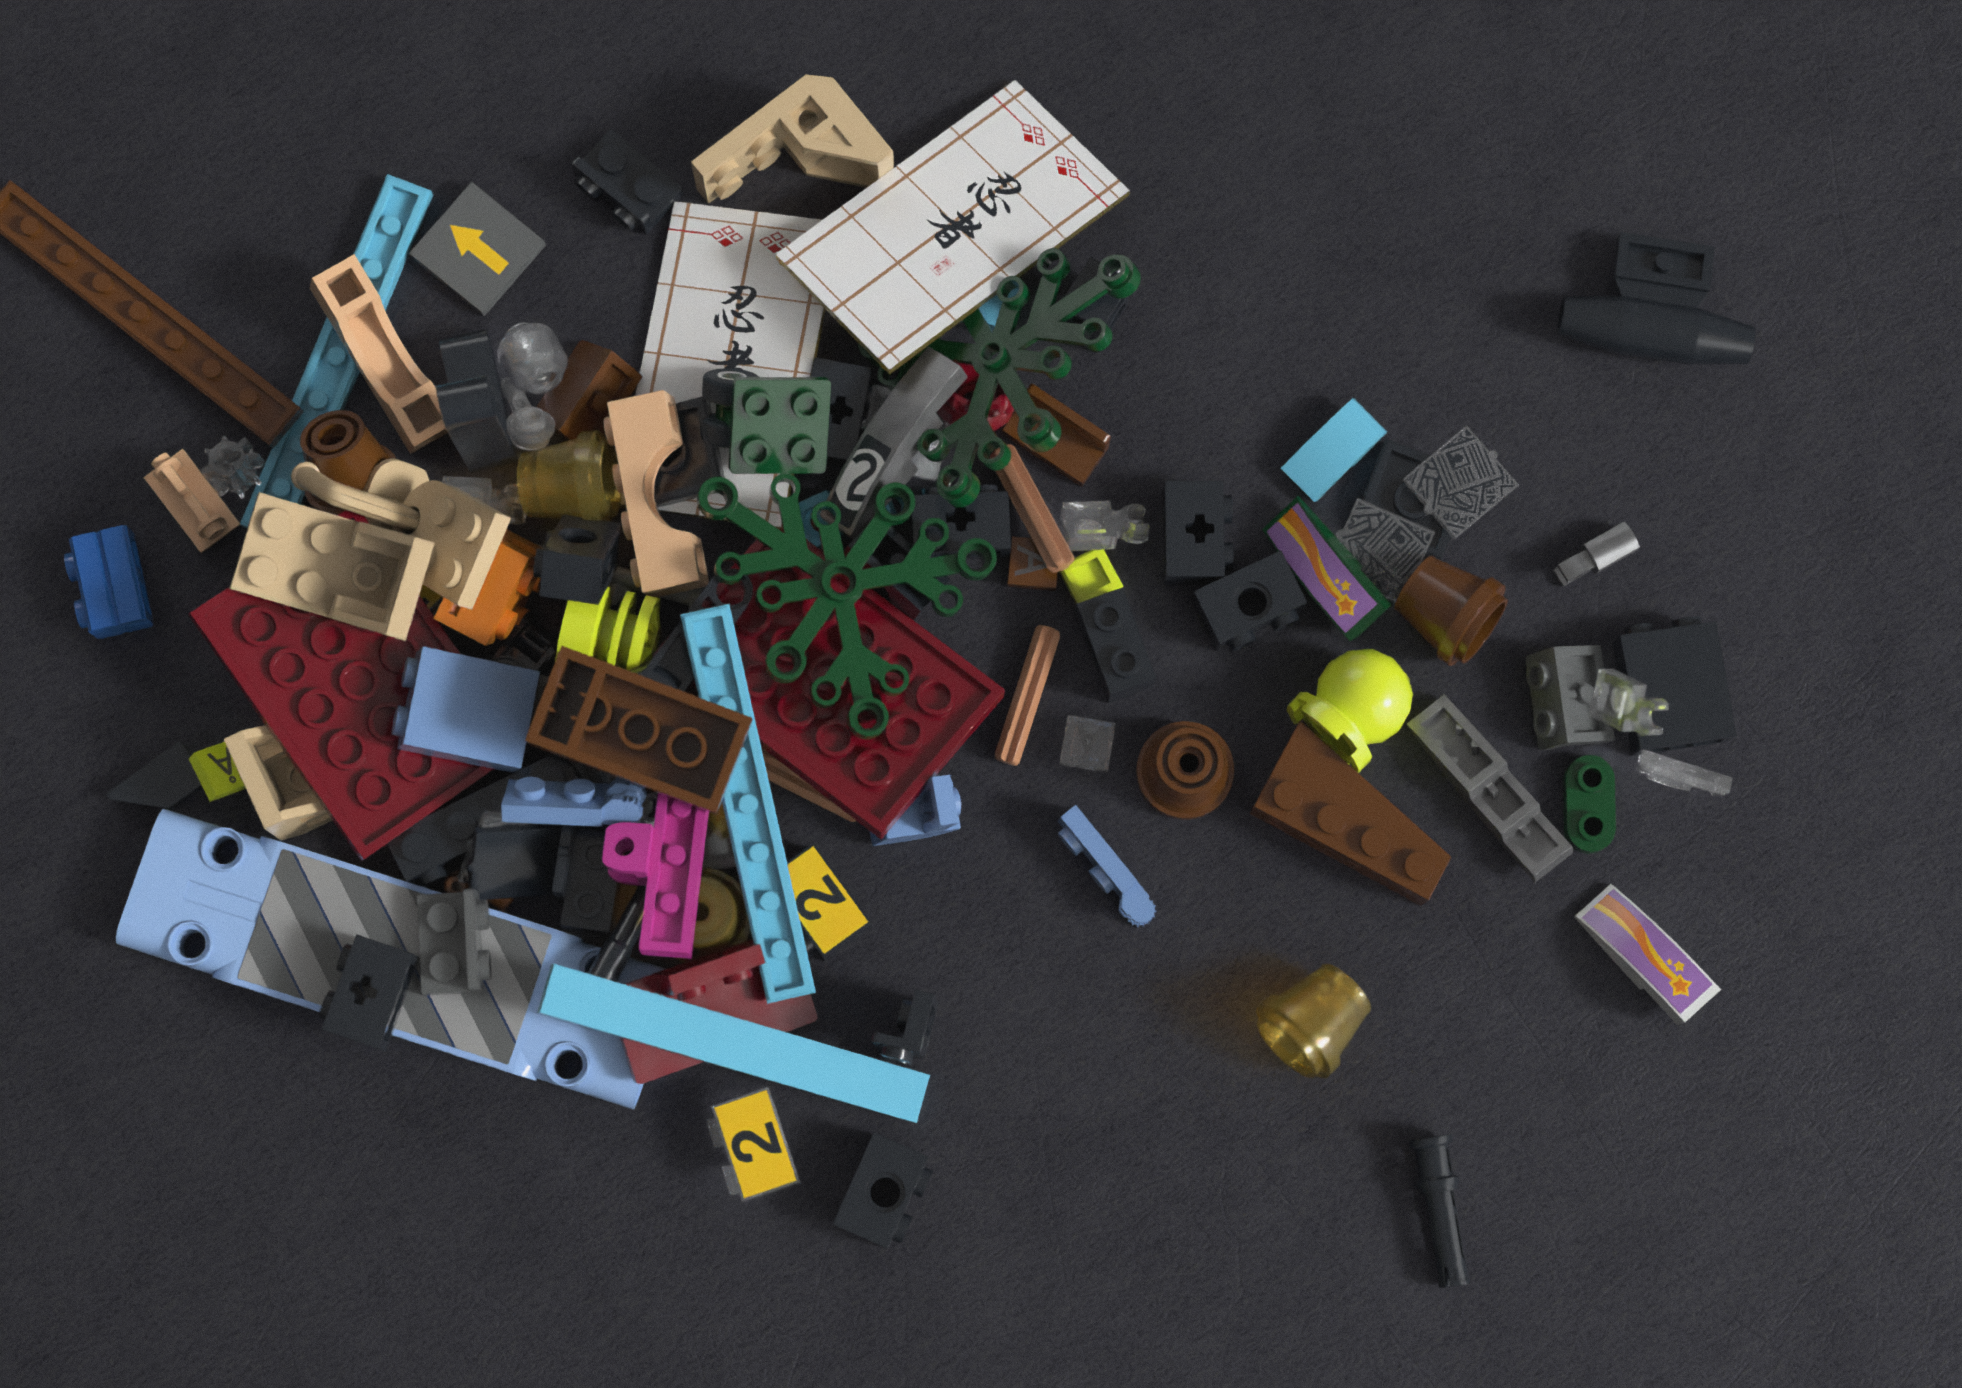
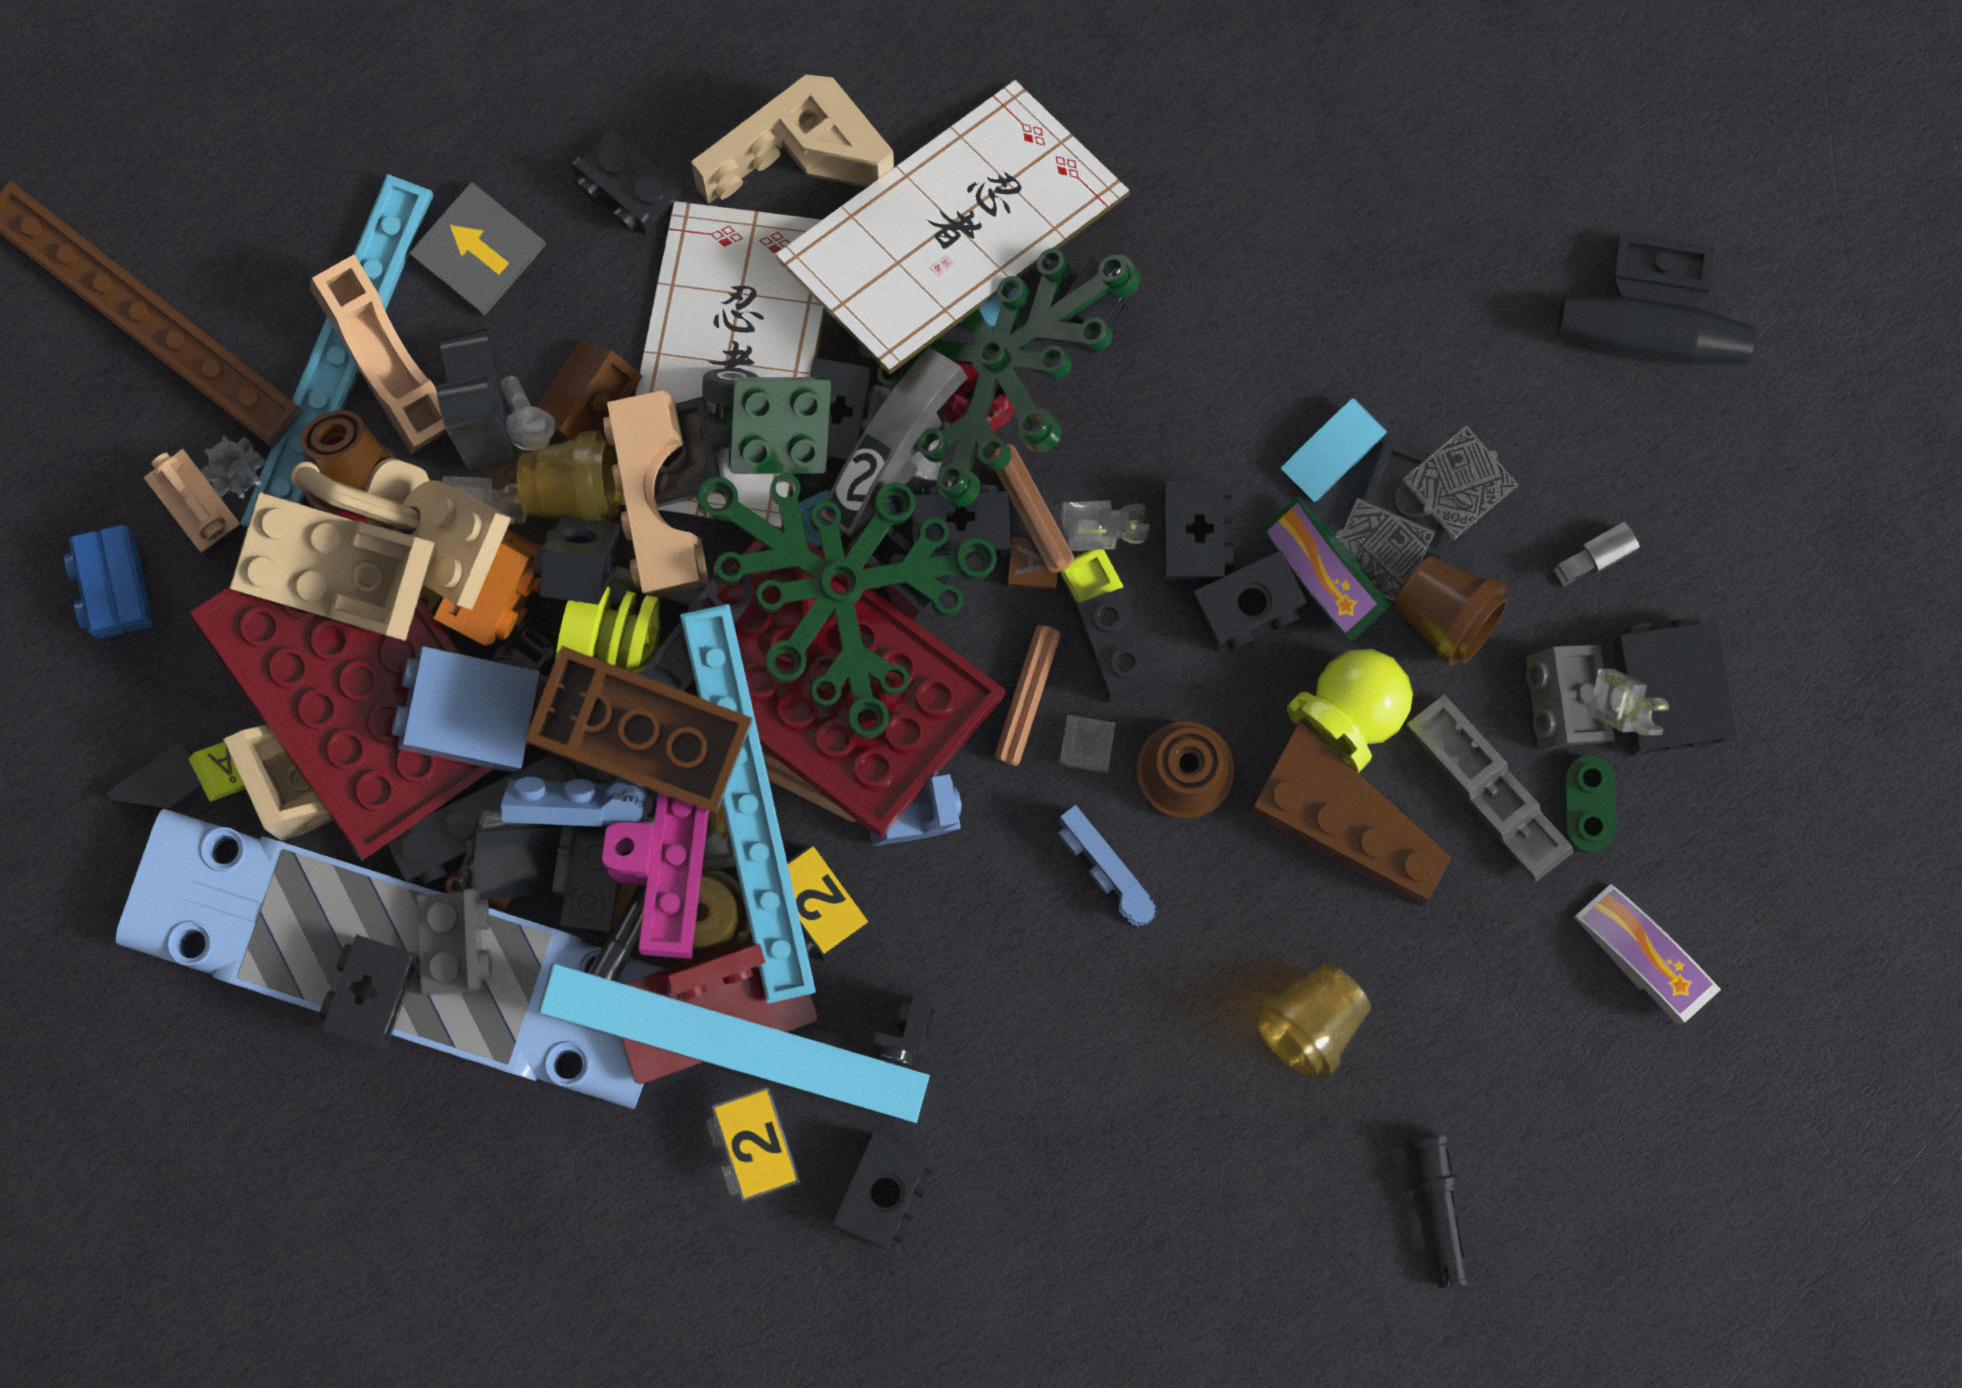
(532, 358): clear head -> none
(1080, 441): reddish brown panel -> none
(1681, 774): clear tile -> none

